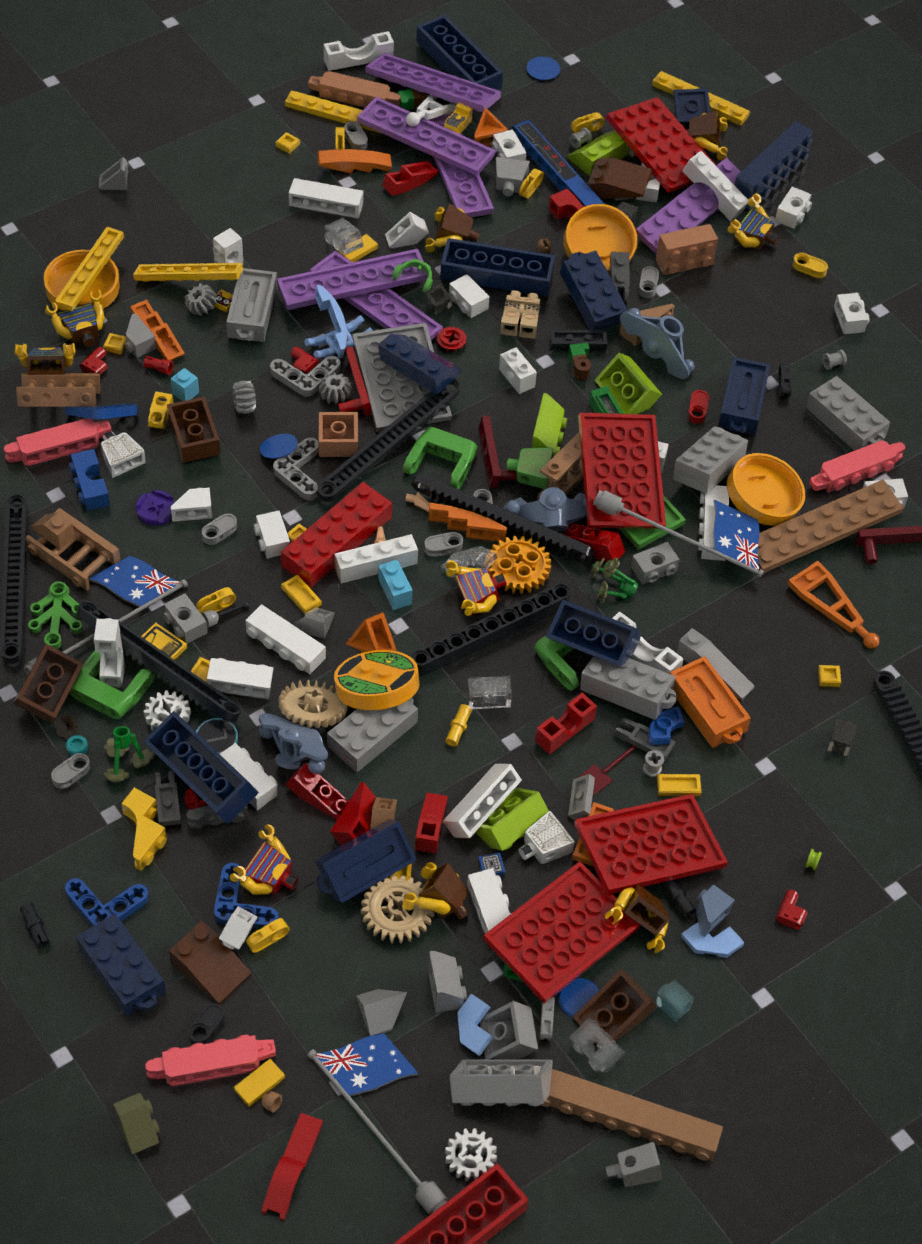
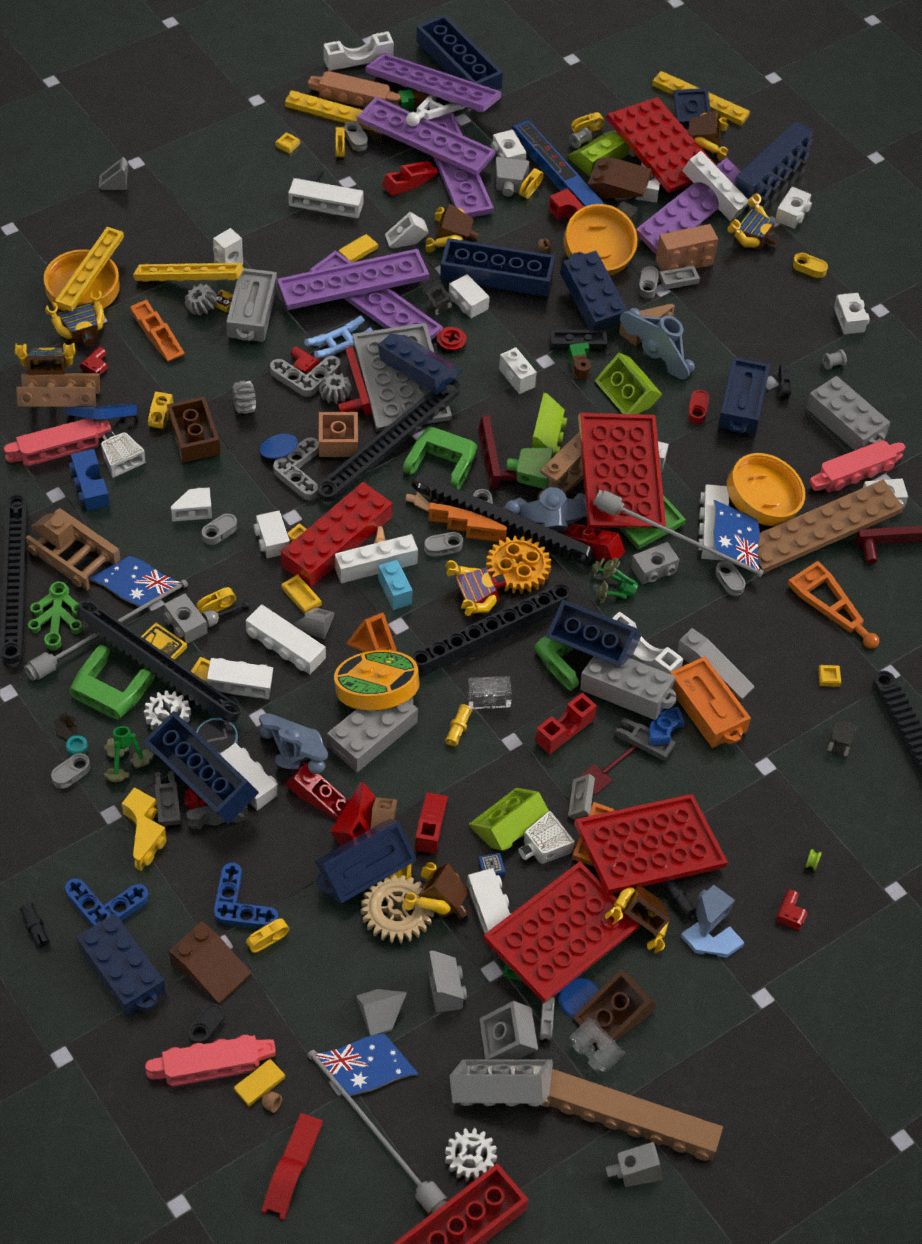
(48, 683): reddish brown brick -> none
(109, 644): white arch -> none
(115, 343): yellow tile -> none
(136, 1122): olive brick -> none
(139, 338): light grey slope -> none
(154, 507): dark purple tile -> none
(163, 366): red pin -> none
(184, 385): medium azure brick -> none
(237, 928): white brick -> none
(268, 868): torso -> none
(311, 705): tan gear -> none
(326, 301): light blue slope -> none
(343, 236): clear brick -> none
(350, 159): orange slope -> none
(415, 263): bright green piece -> none
(459, 119): yellow leg -> none
(468, 1018): light blue tile -> none
(477, 556): clear tile -> none
(482, 800): white brick -> none
(487, 127): orange slope -> none
(521, 309): tan hips -> none
(543, 68): blue piece -> none
(603, 401): green window -> none
(620, 272): dark grey hinge -> none
(654, 762): light grey bush -> none
(674, 1000): clear light blue brick -> none
(679, 277): none -> light grey plate
(679, 784): yellow tile -> none
(709, 459): light grey piece -> none
(733, 581): none -> light grey piece

